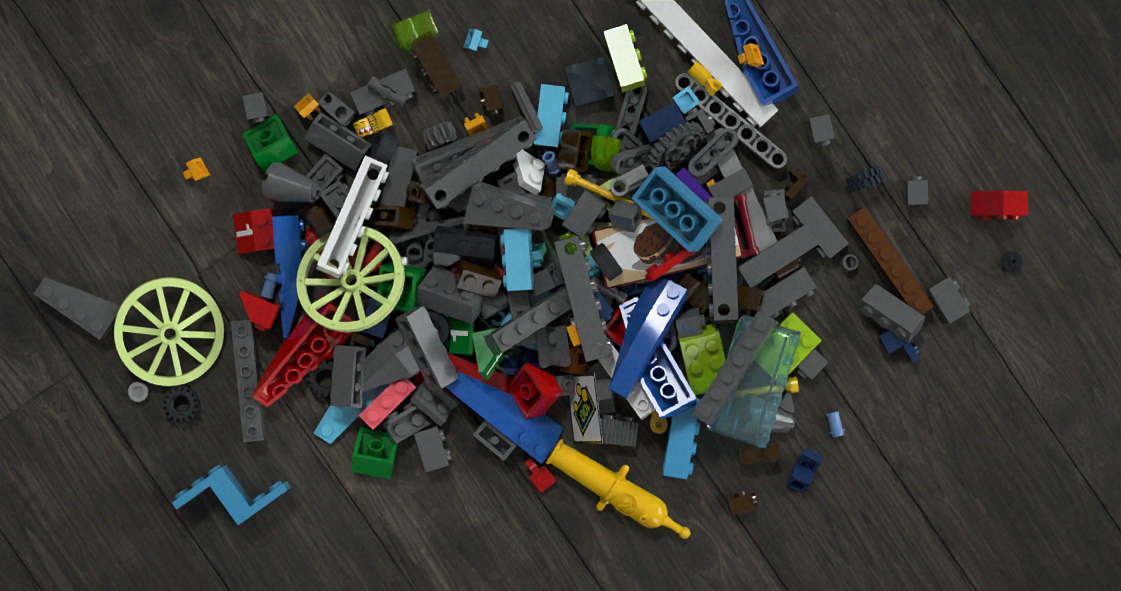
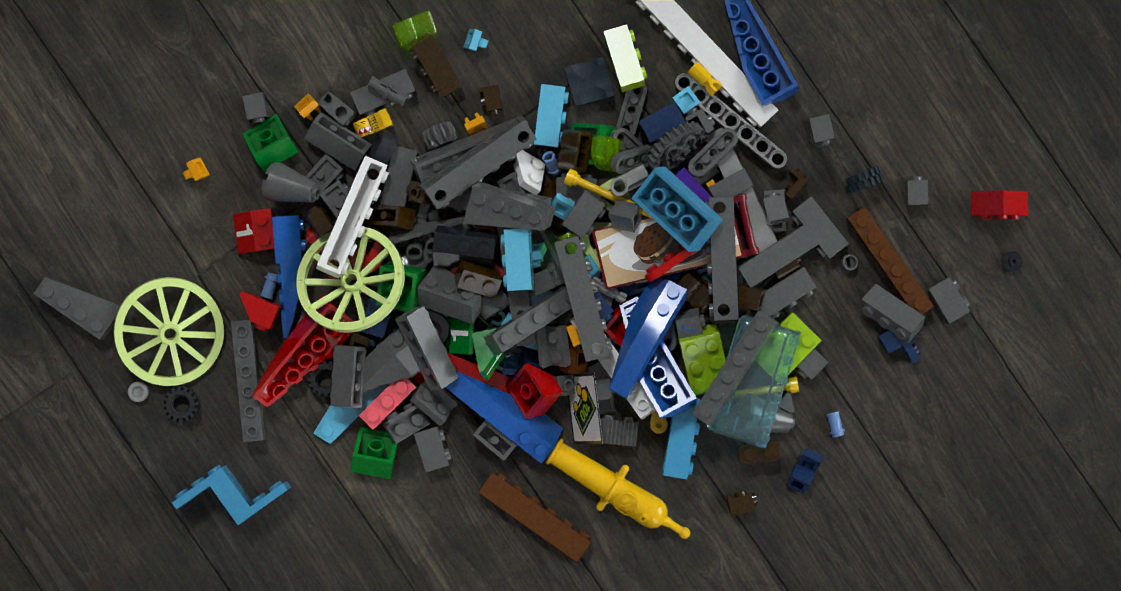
(526, 107): dark grey axle -> none
(534, 516): none -> reddish brown brick
(541, 476): red plate -> none
(606, 262): black tyre -> none
(751, 56): light orange tile -> none

